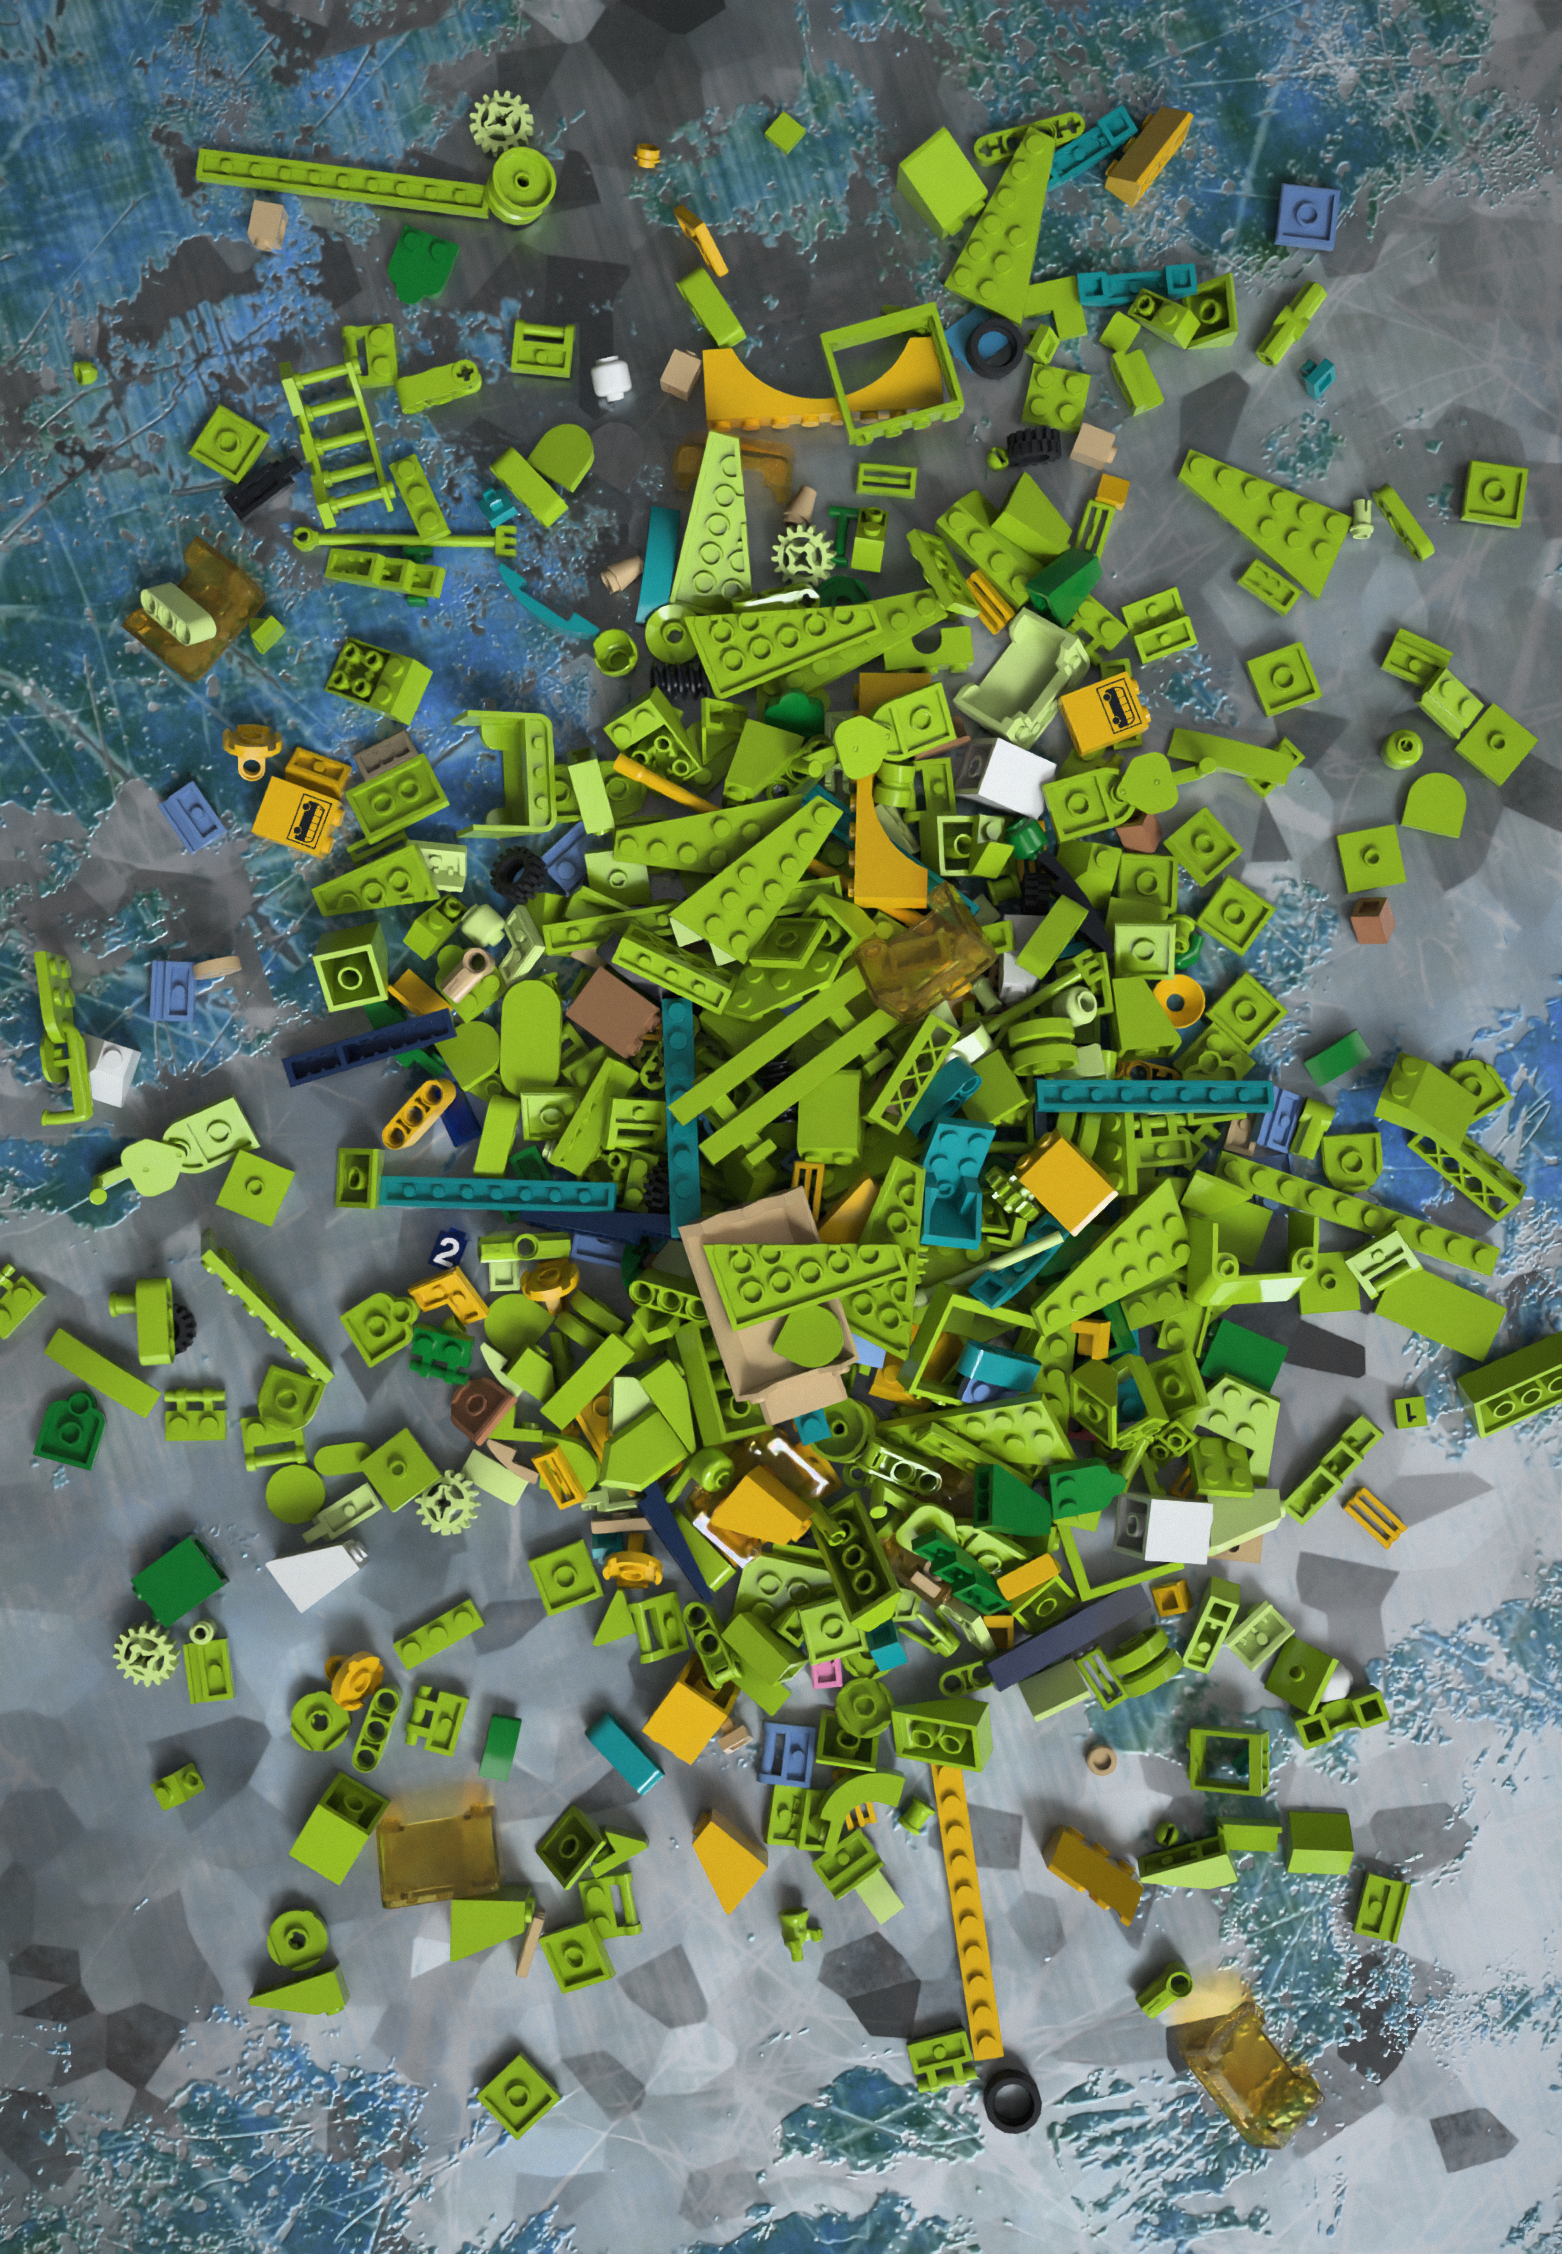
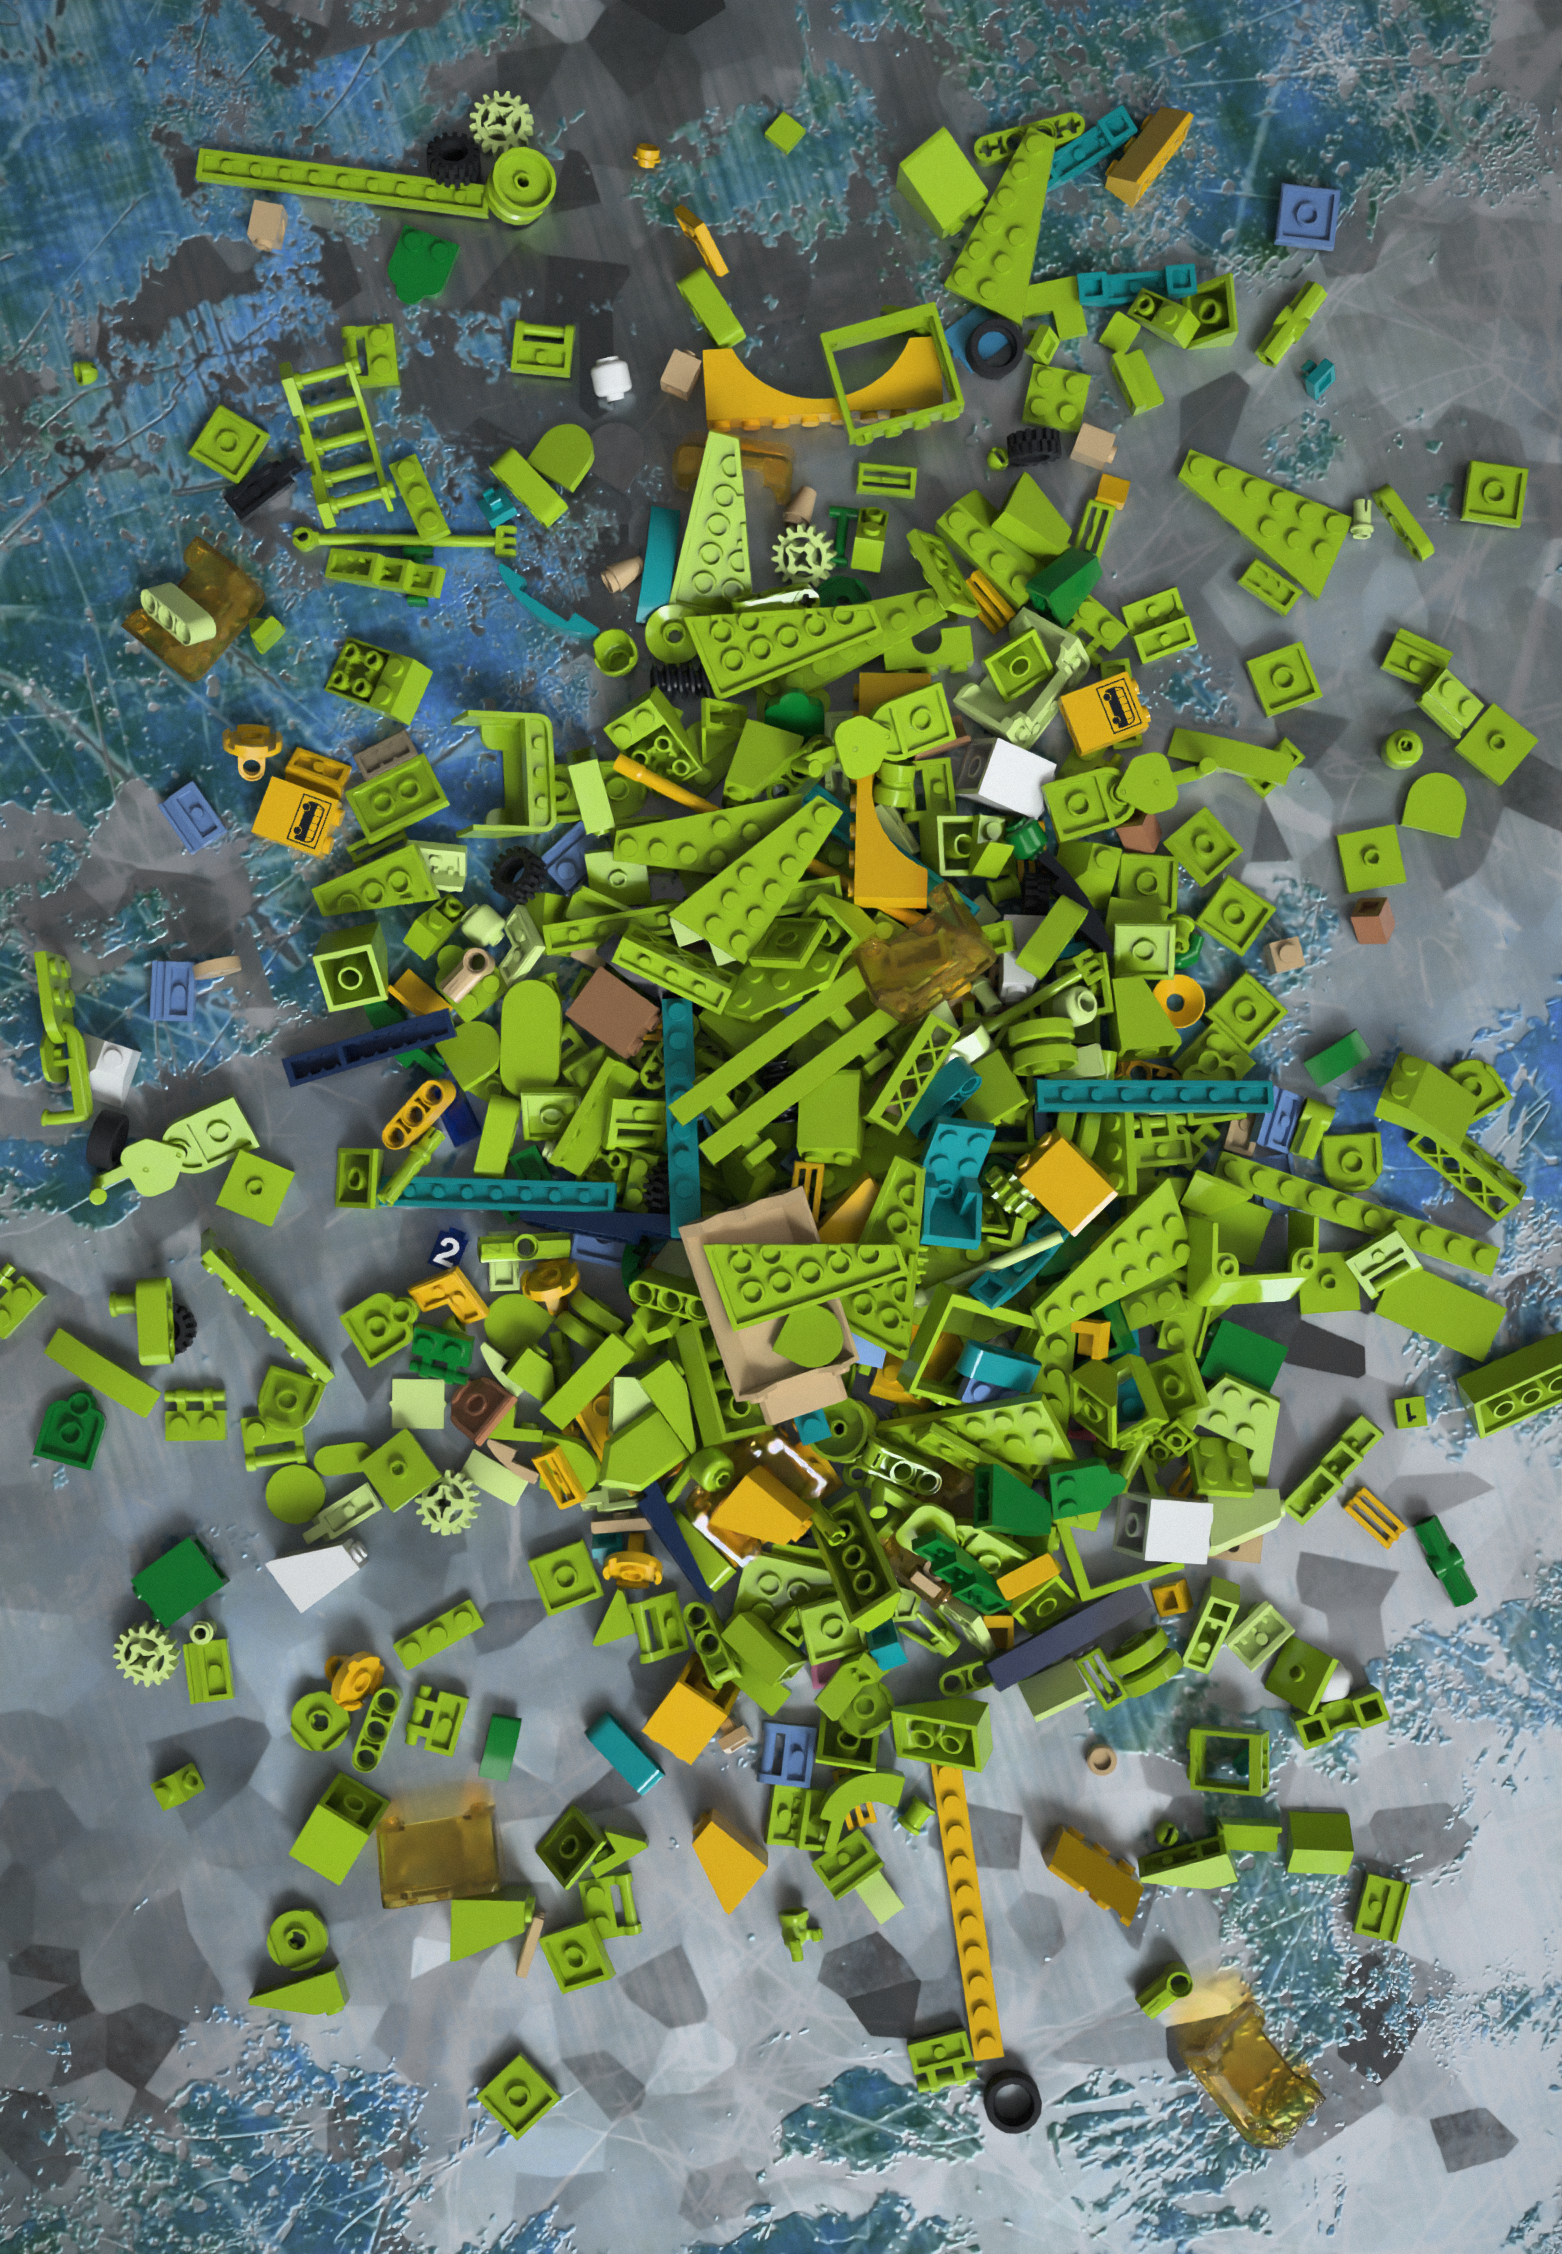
(107, 1139): none -> black tyre
(418, 1157): none -> lime pin
(418, 1403): none -> yellowish green piece
(437, 386): lime piece -> none
(453, 148): none -> black tyre
(846, 1683): none -> lime bracket
(1017, 665): none -> lime slope
(1284, 955): none -> tan brick
(1445, 1560): none -> green piece

